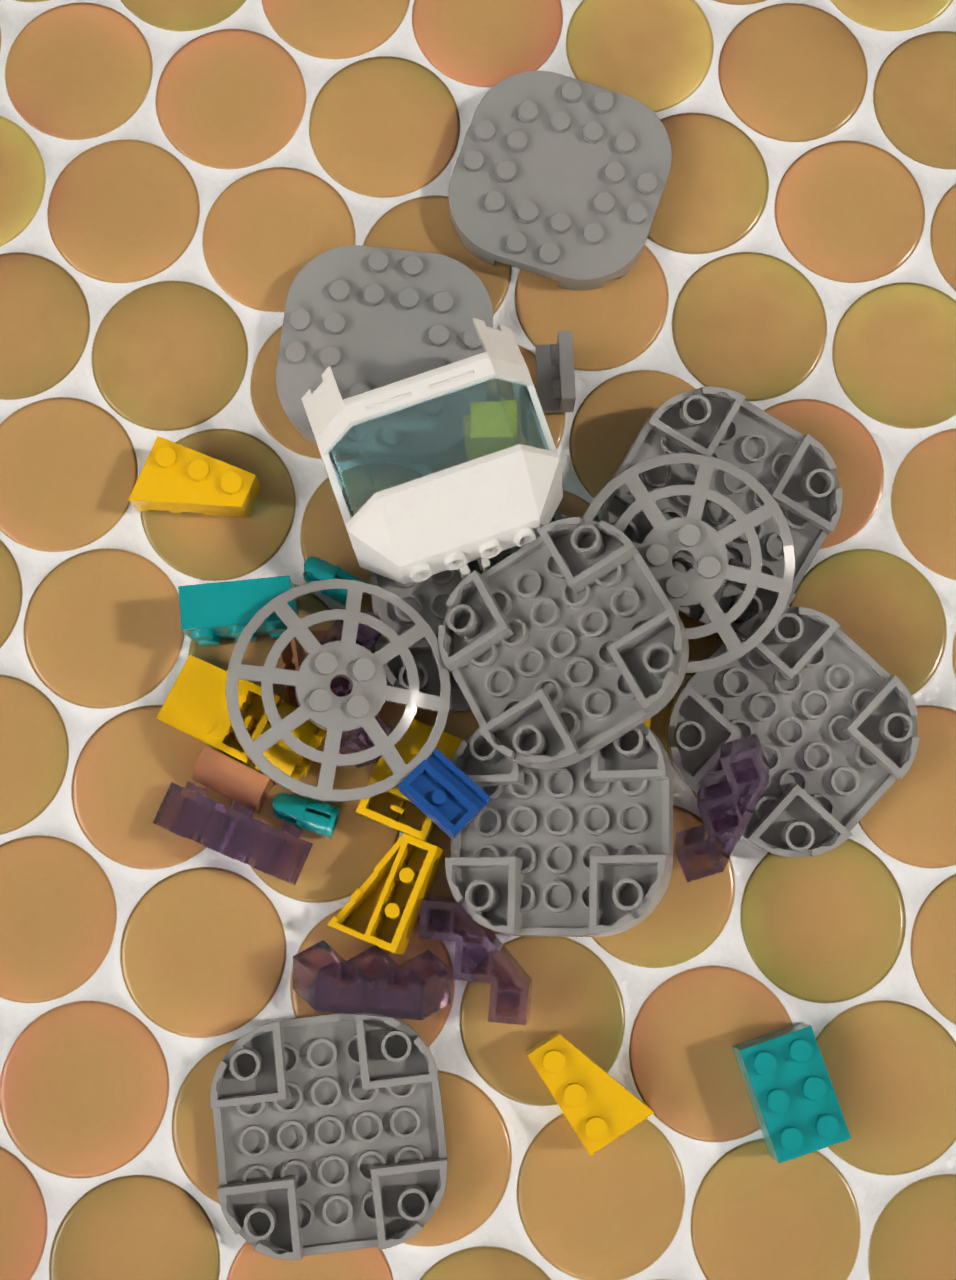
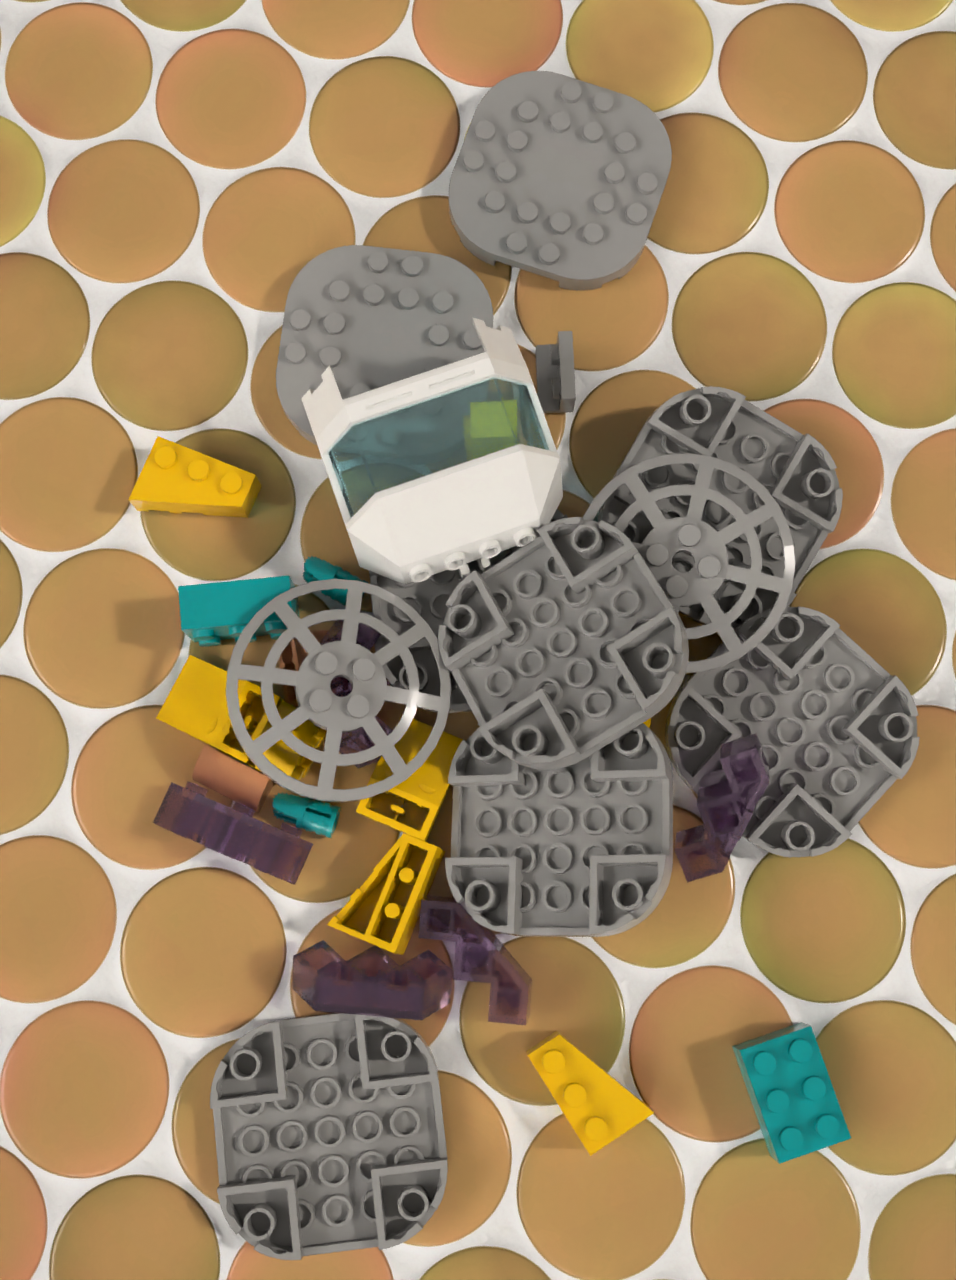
(444, 793): blue plate -> none

